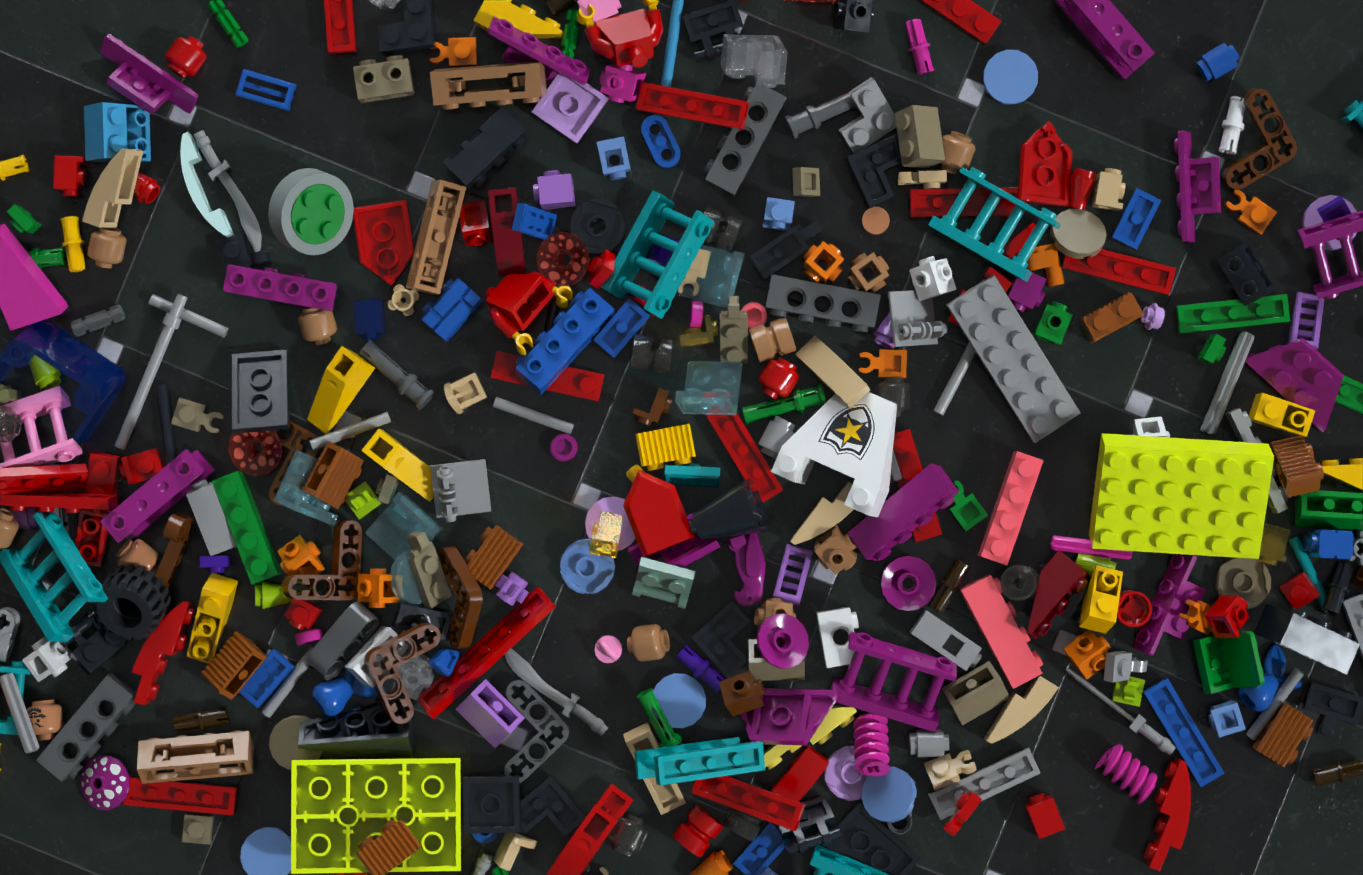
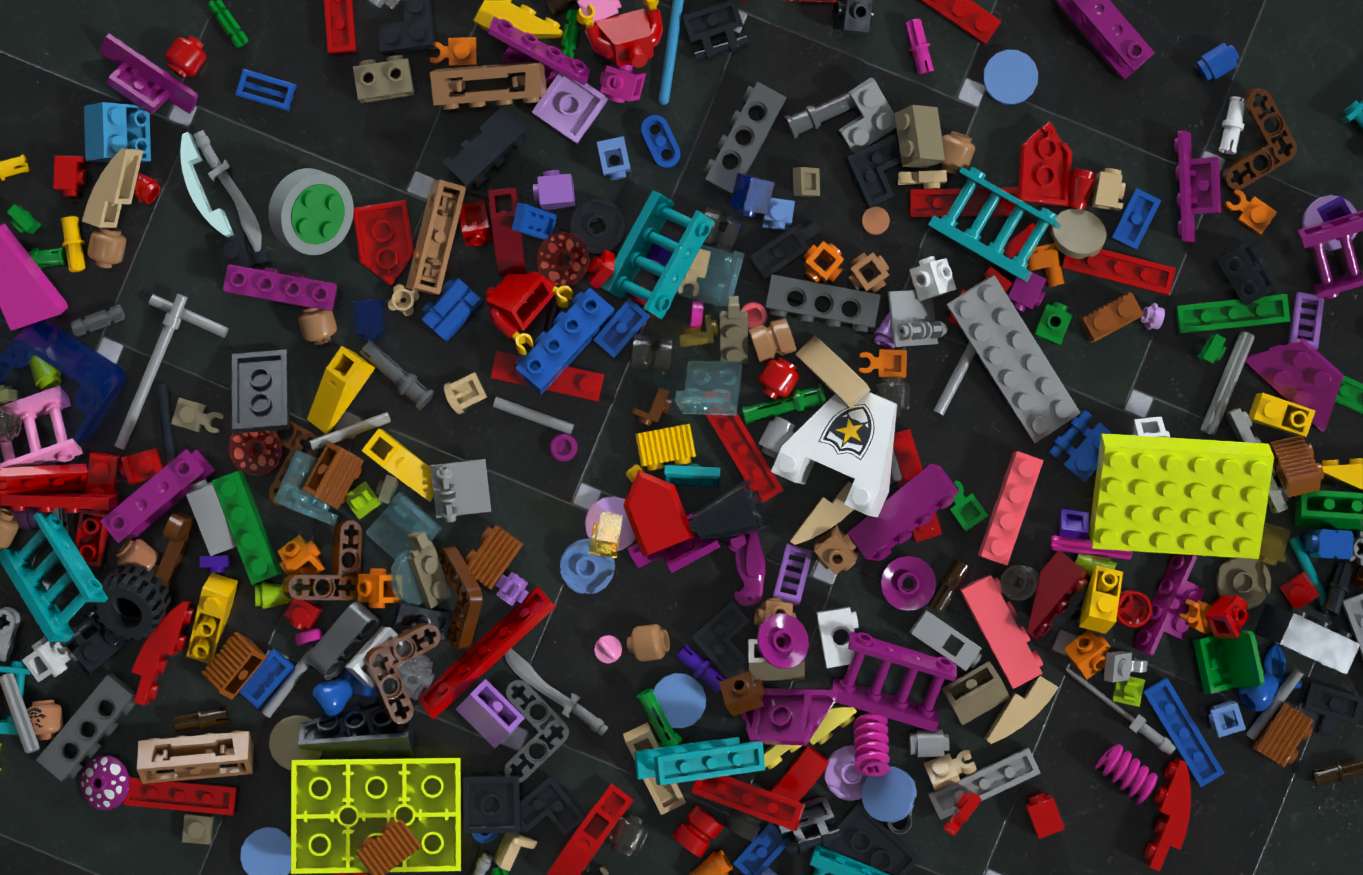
(444, 661): blue tile -> none
(665, 576): sand green plate -> none
(692, 106): red plate -> none
(751, 194): none -> clear blue brick
(756, 56): clear brick -> none
(1074, 524): none -> dark purple plate
(1084, 458): none -> blue plate

